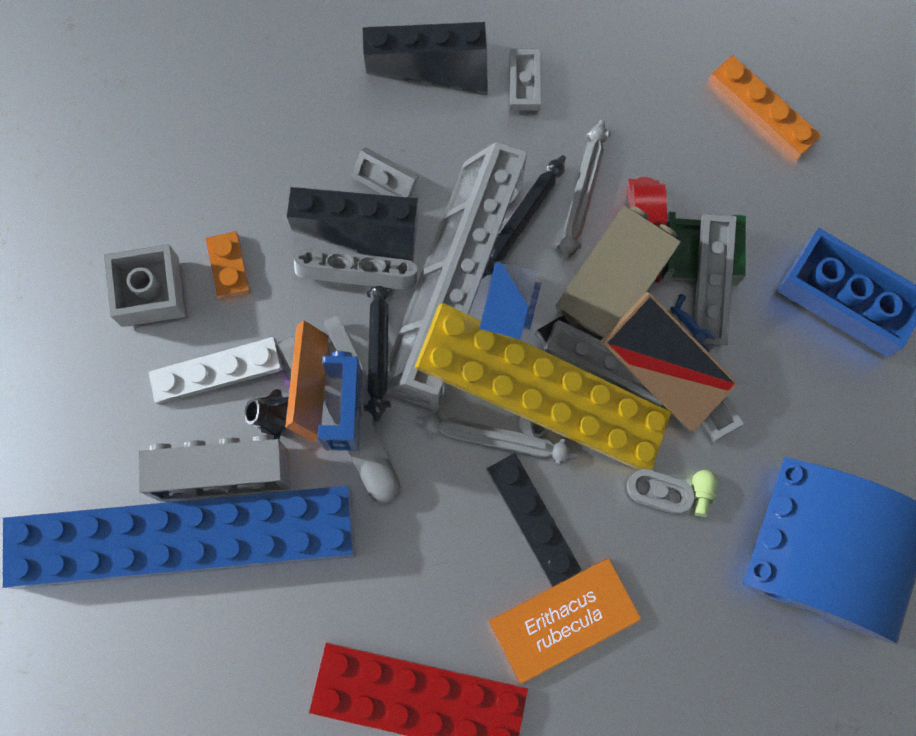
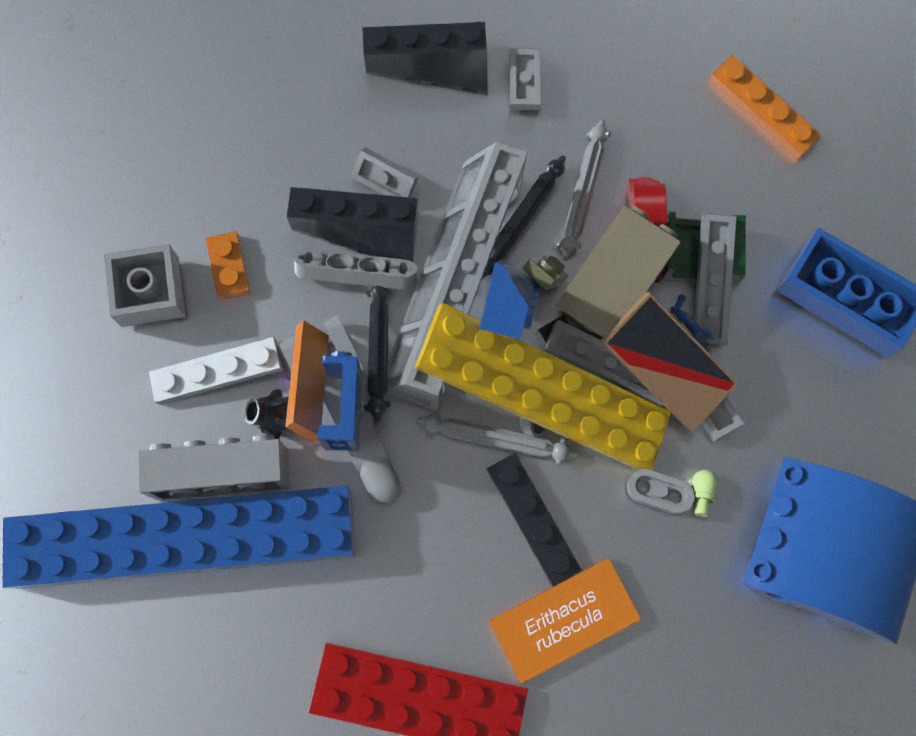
(546, 271): none -> olive plate

